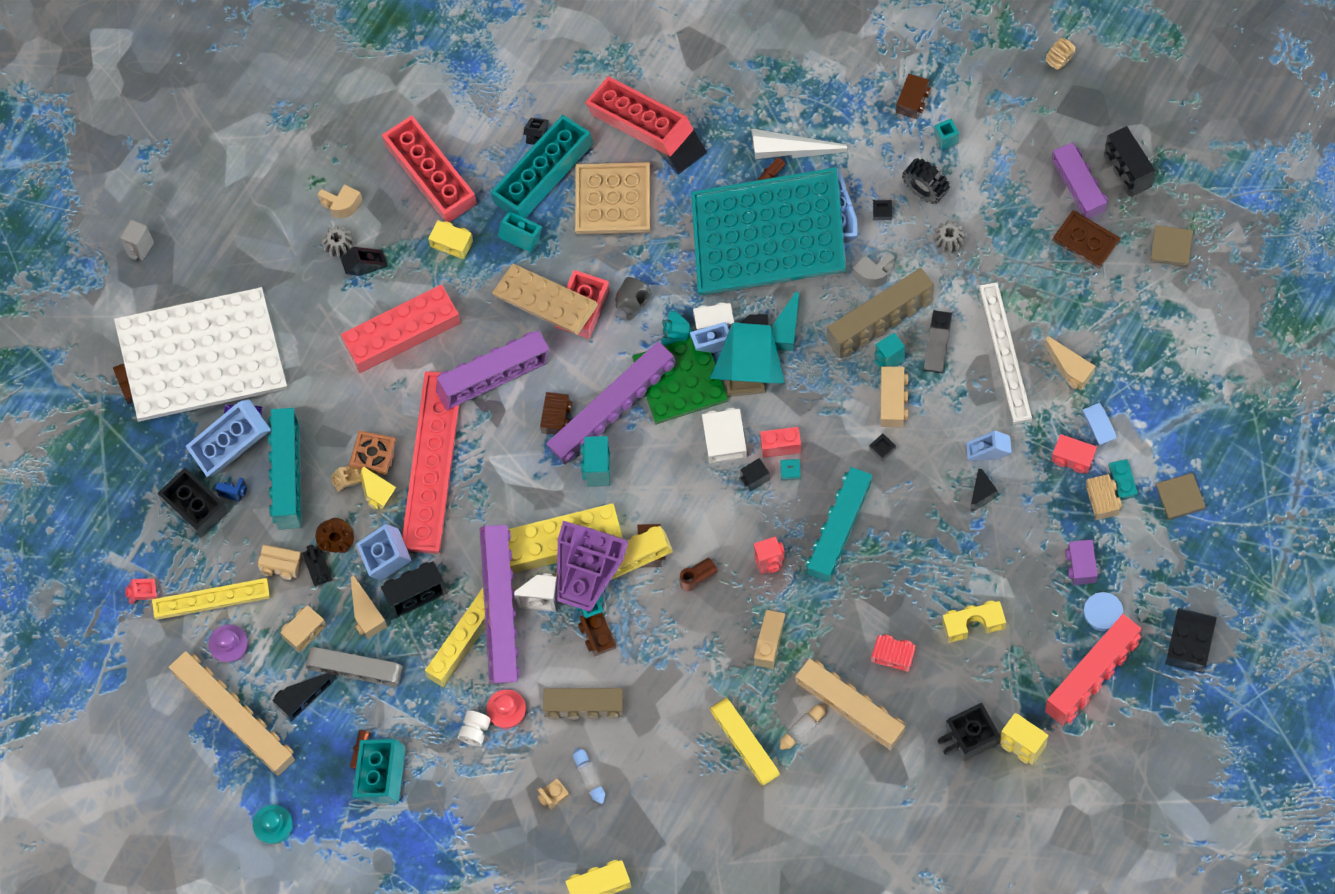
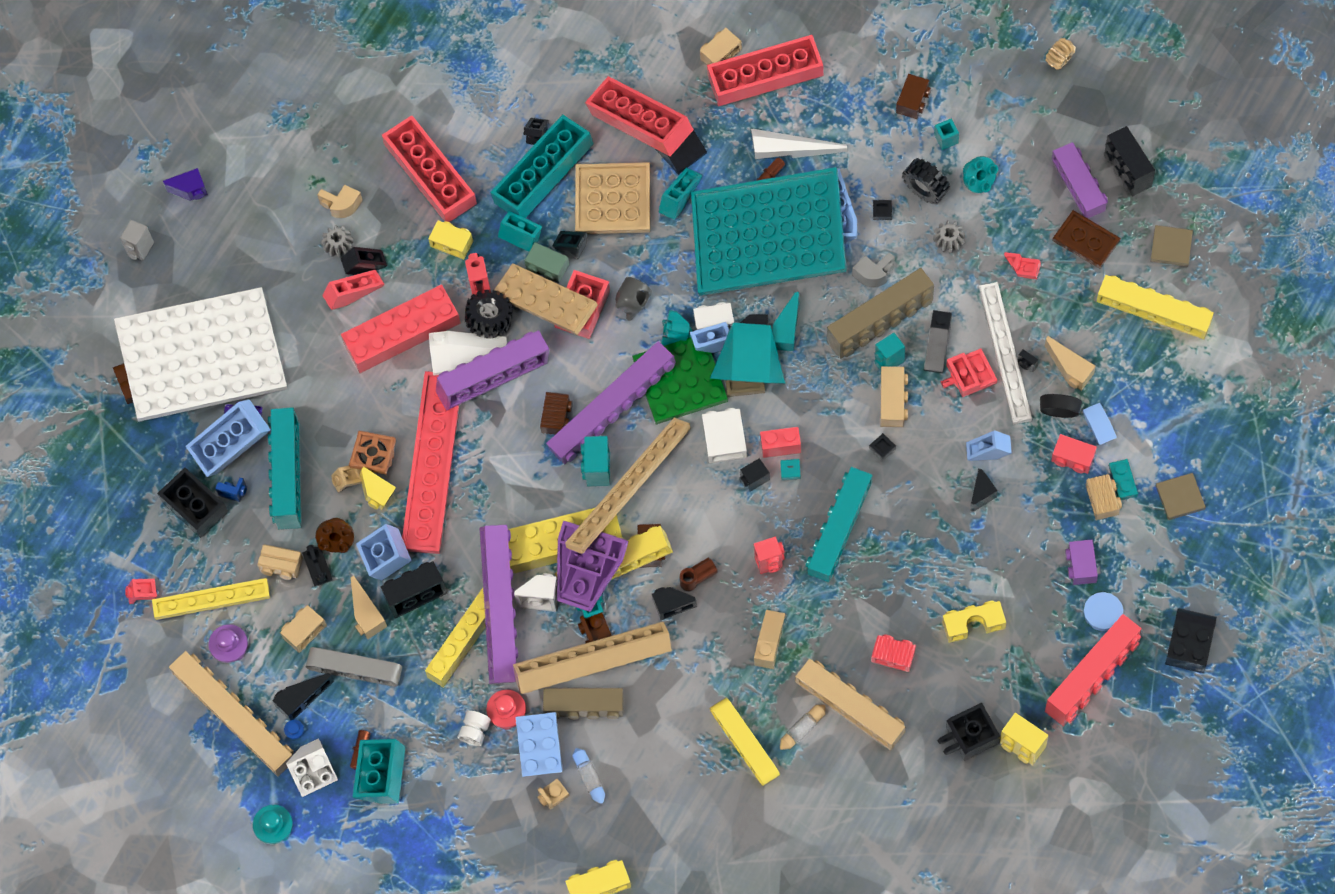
(186, 185): none -> dark purple slope
(294, 729): none -> blue plate
(311, 768): none -> white slope
(352, 288): none -> coral slope
(453, 348): none -> white wedge
(477, 271): none -> coral torso
(488, 314): none -> black wheel
(539, 744): none -> light blue brick
(546, 262): none -> sand green brick
(571, 241): none -> black slope
(592, 657): none -> tan brick
(627, 486): none -> tan plate
(672, 602): none -> black slope
(679, 193): none -> teal slope
(721, 47): none -> tan brick
(765, 70): none -> coral brick
(969, 373): none -> coral plate
(979, 174): none -> teal plate
(1023, 267): none -> coral slope
(1027, 361): none -> black plate
(1060, 405): none -> black tyre
(1155, 306): none -> light yellow brick

